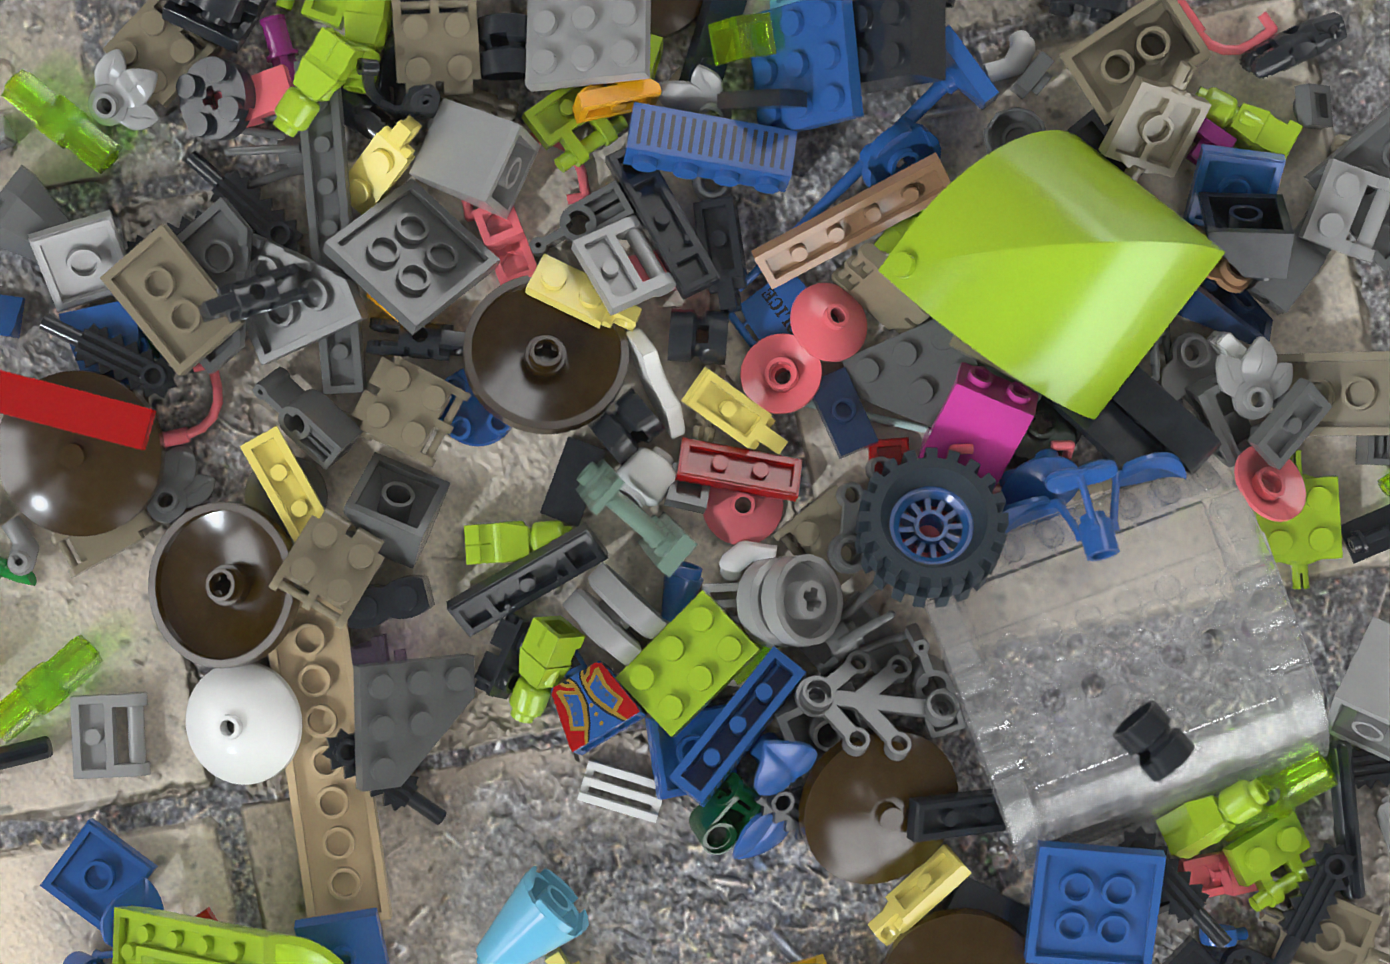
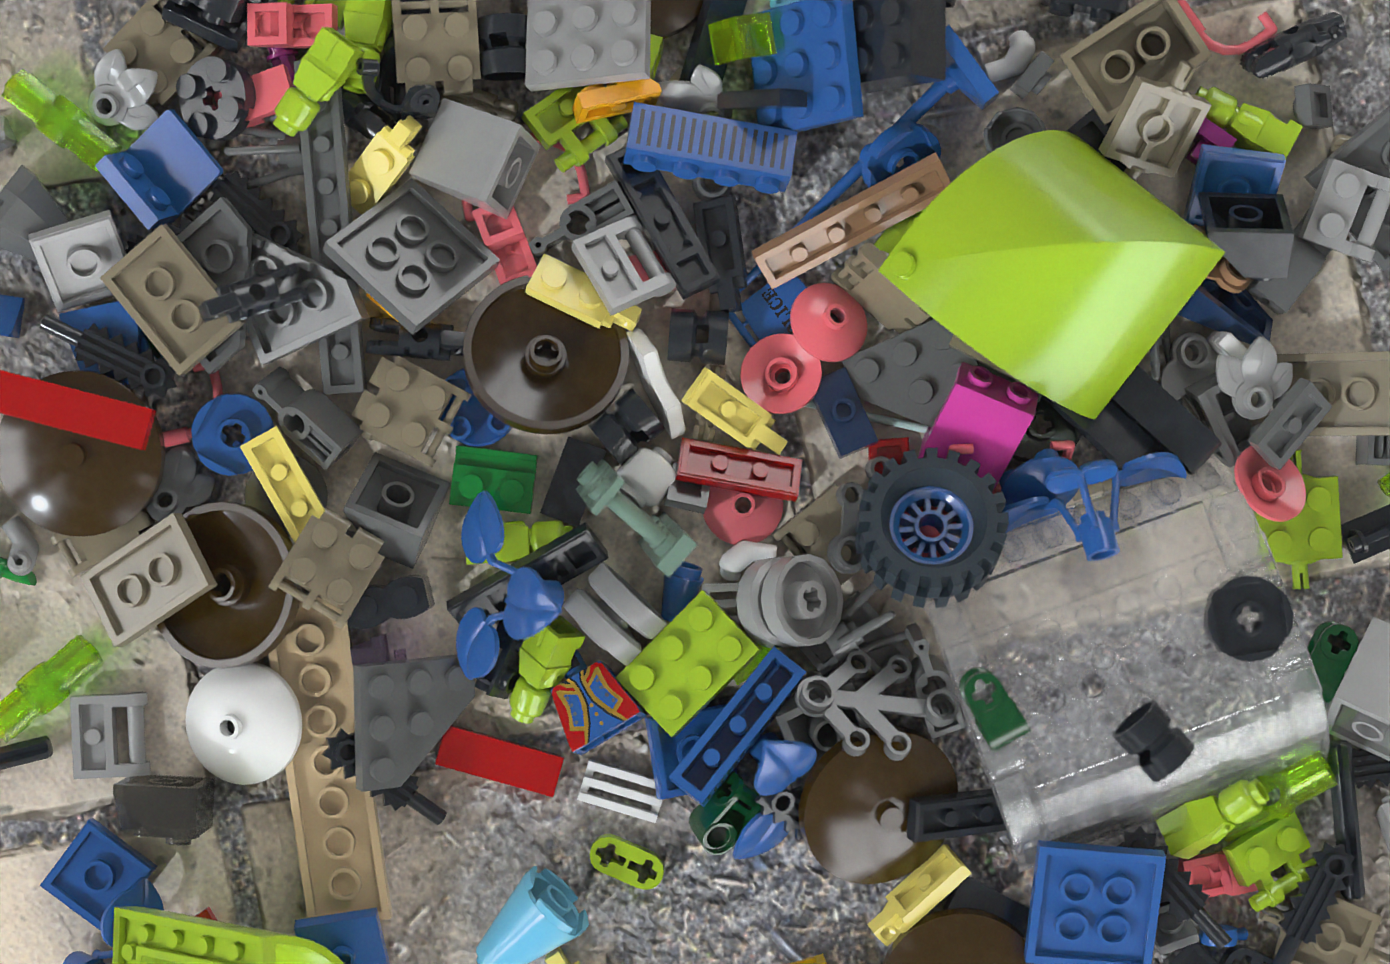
(148, 580): none -> plate
(161, 171): none -> bracket
(166, 806): none -> clear smoke slope
(210, 441): none -> blue plate
(288, 24): none -> coral slope
(500, 760): none -> red tile
(503, 474): none -> green plate
(529, 599): none -> blue plant
(623, 871): none -> lime beam
(994, 713): none -> dark green piece
(1174, 935): none -> dark grey plate
(1267, 633): none -> black plate
(1331, 661): none -> dark green piece

